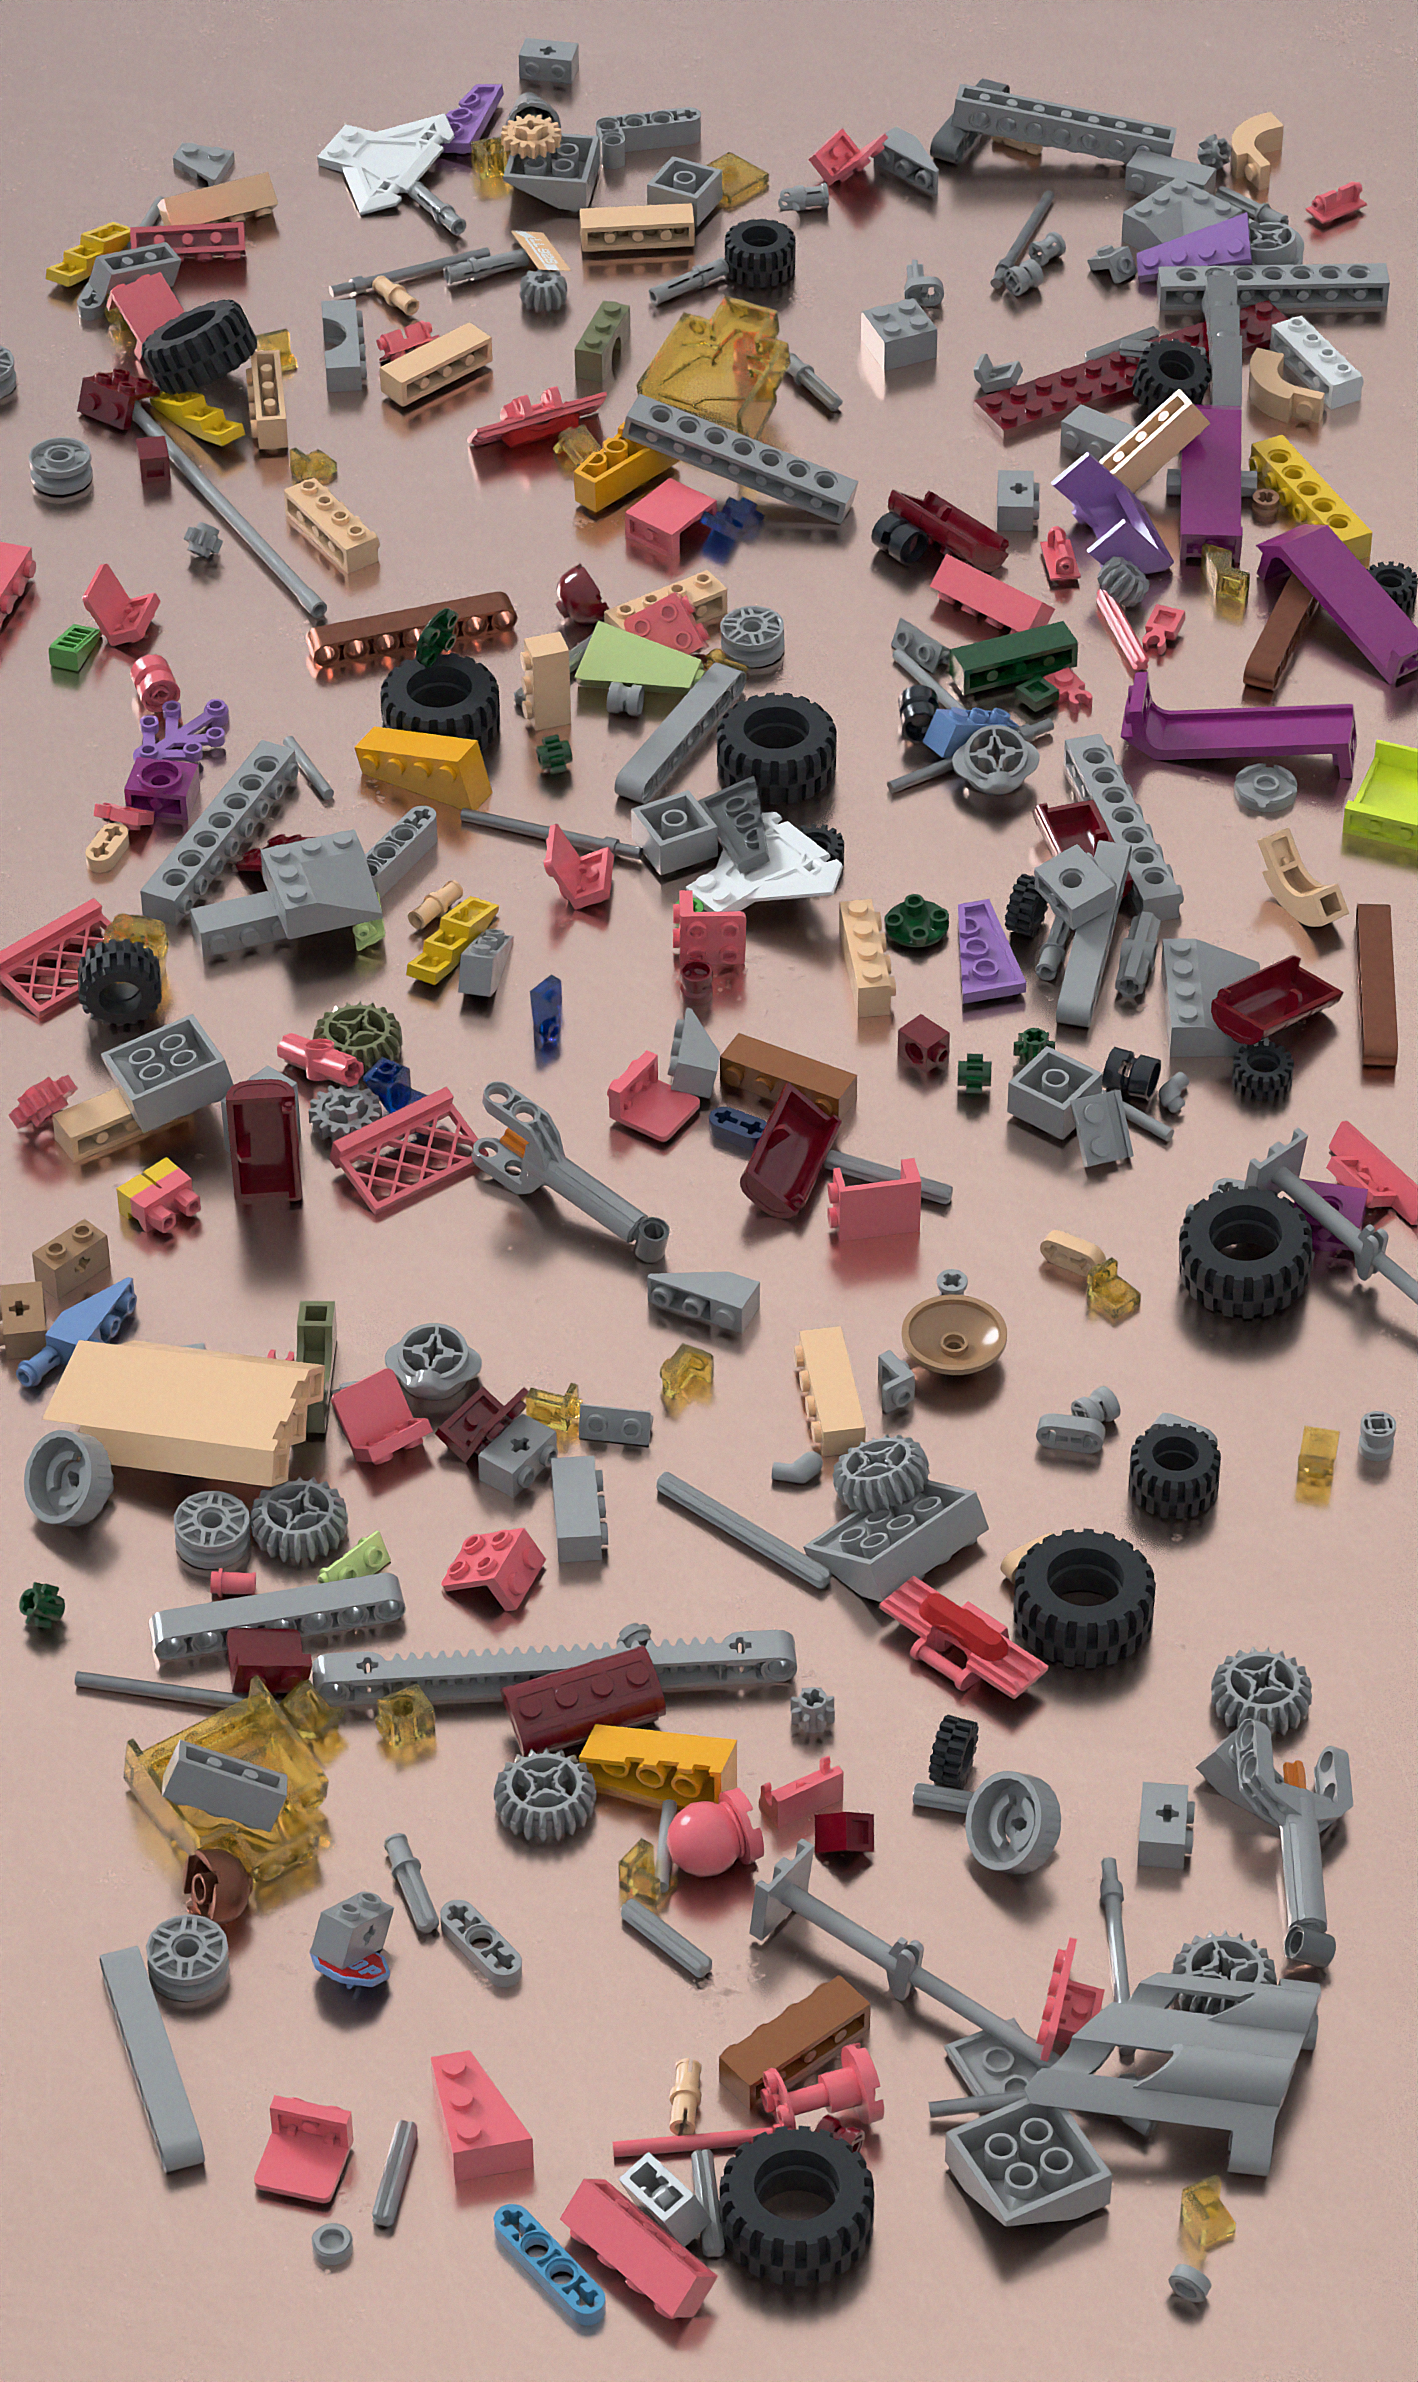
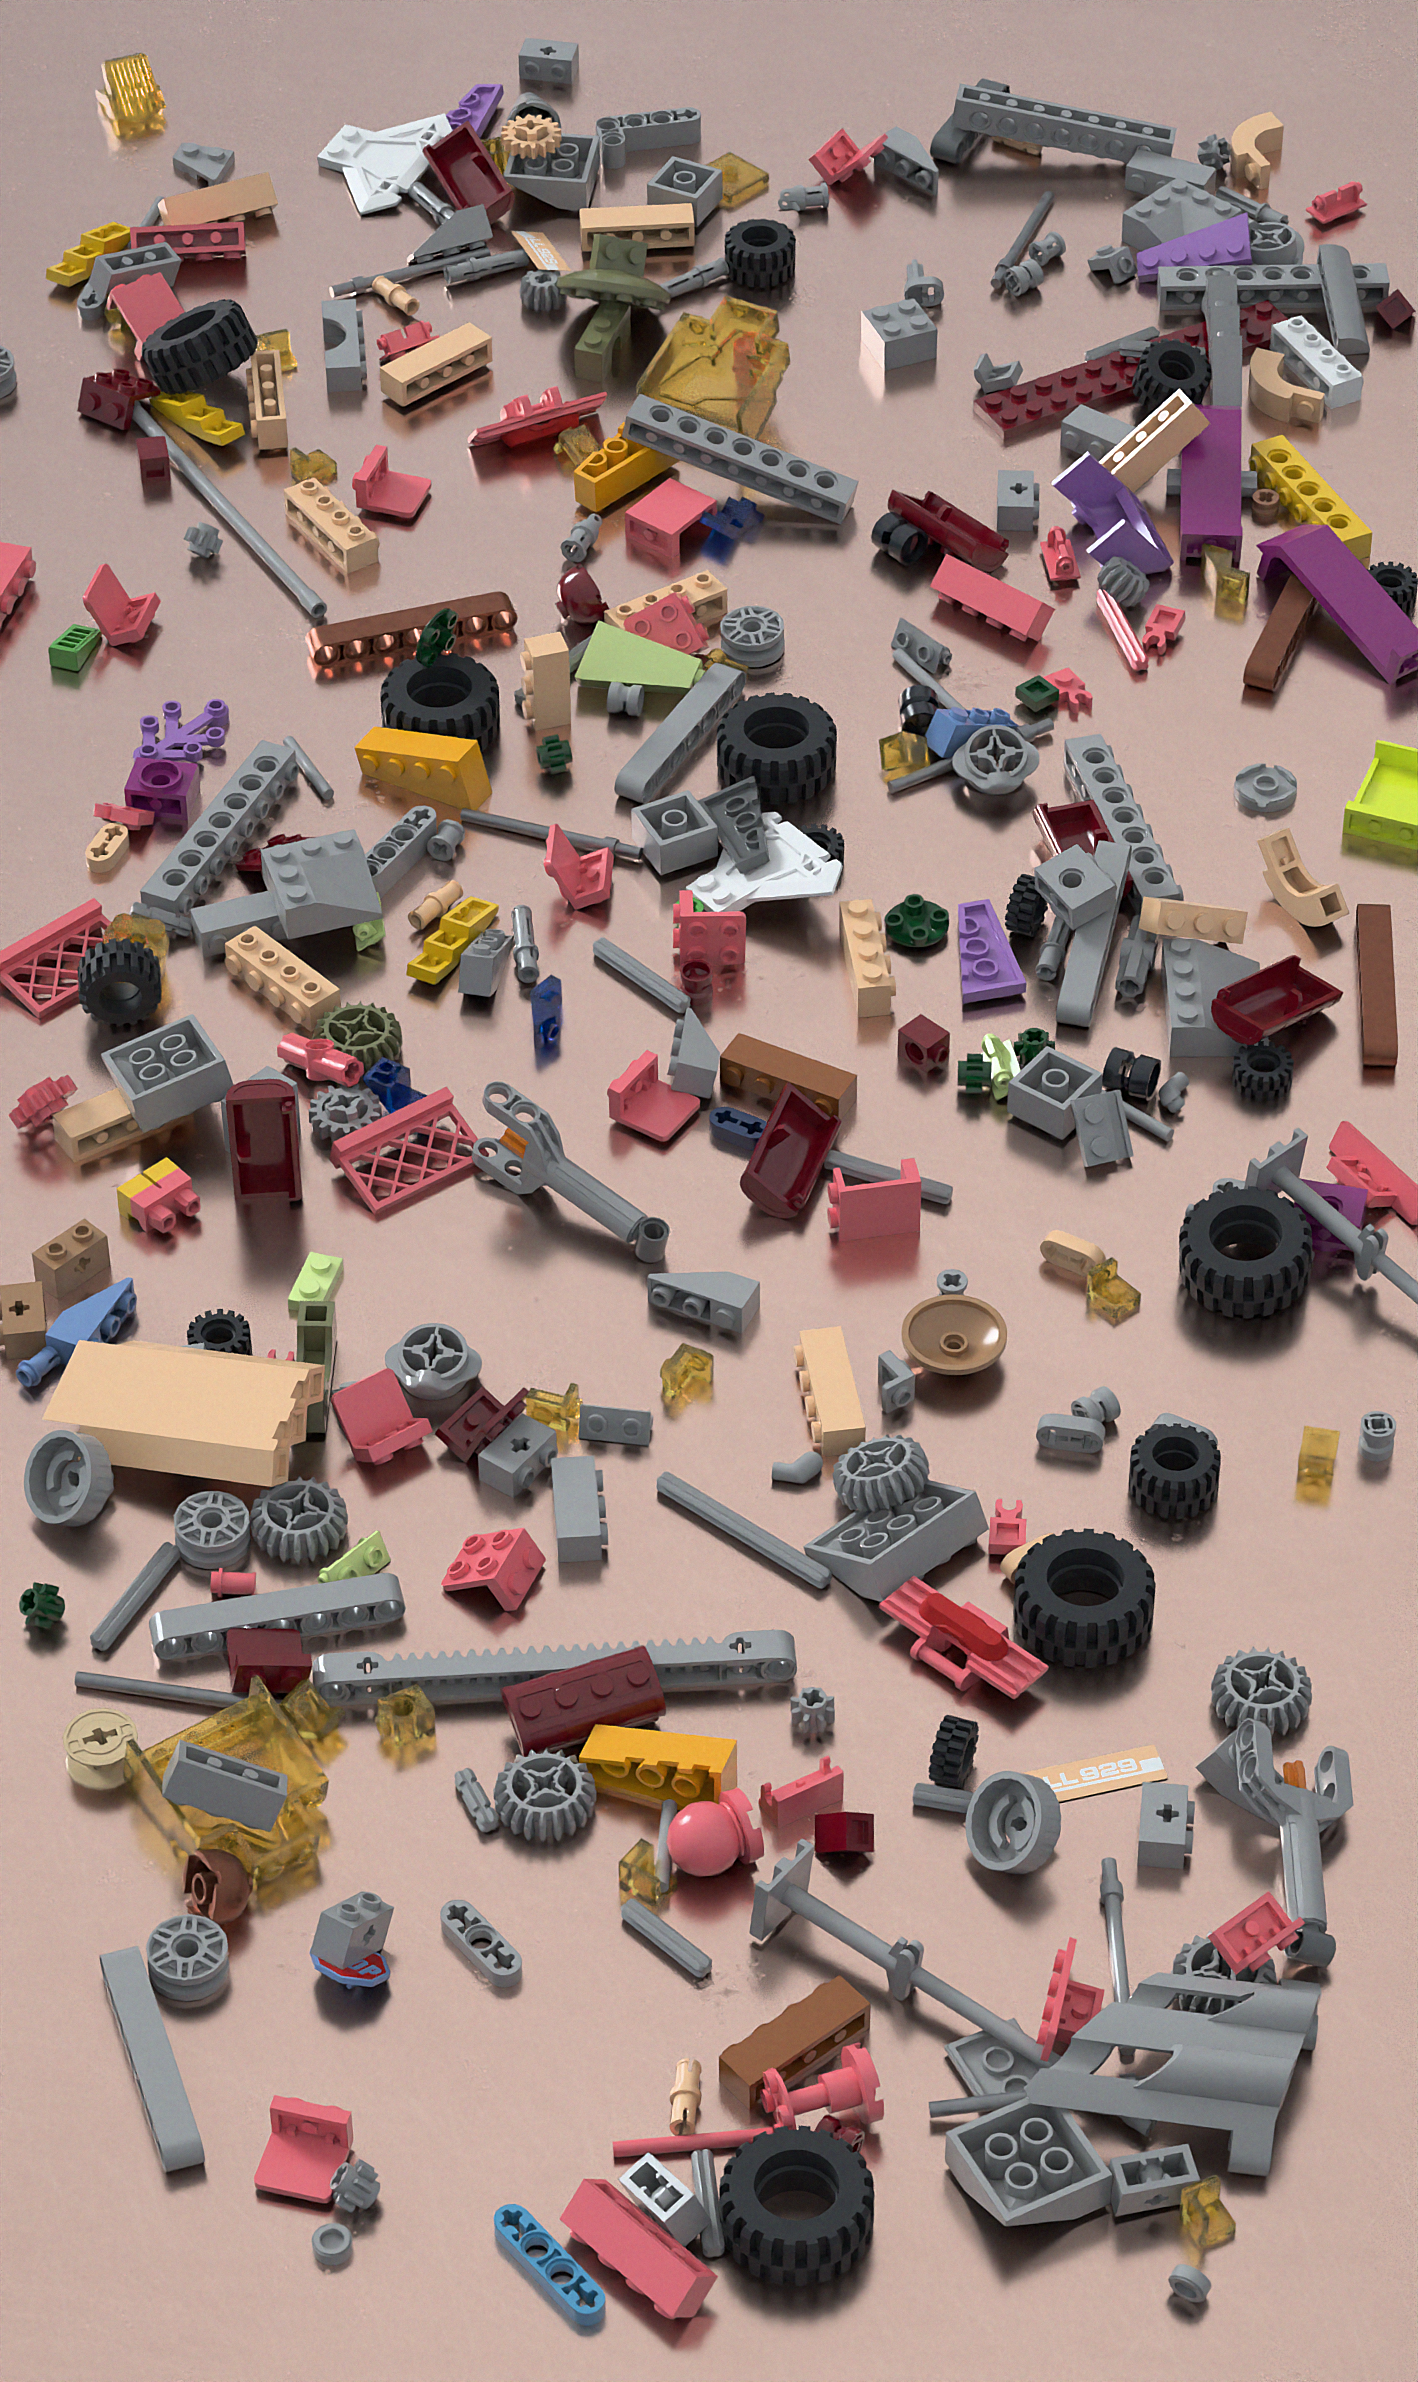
(60, 465): light grey wheel -> none
(98, 1747): none -> tan piece
(130, 89): none -> clear yellow piece
(134, 1596): none -> light grey axle
(154, 682): coral wheel -> none
(181, 925): none -> light grey axle
(221, 1326): none -> black tyre
(281, 977): none -> light nougat brick
(316, 1279): none -> yellowish green plate
(355, 2185): none -> light grey gear
(387, 490): none -> coral bracket
(394, 2173): light grey axle -> none
(407, 1871): light grey axle -> none
(443, 844): none -> light grey bush
(460, 230): none -> light grey slope
(469, 172): none -> dark red container
(476, 1800): none -> light grey axle
(476, 2120): coral wedge -> none
(525, 951): none -> light grey pin
(583, 536): none -> light grey piece
(615, 276): none -> olive bracket
(634, 1632): light grey plate -> none
(641, 975): none -> light grey axle
(805, 375): light grey axle -> none
(903, 750): none -> clear yellow panel
(1004, 1063): none -> yellowish green hinge
(1007, 1529): none -> coral plate
(1013, 657): dark green brick -> none
(1103, 1773): none -> light nougat sticker
(1151, 2179): none -> light grey brick
(1193, 920): none -> light nougat brick
(1238, 730): magenta panel -> none
(1253, 1932): none -> coral bracket
(1342, 300): none -> light grey brick
(1395, 309): none -> dark red panel

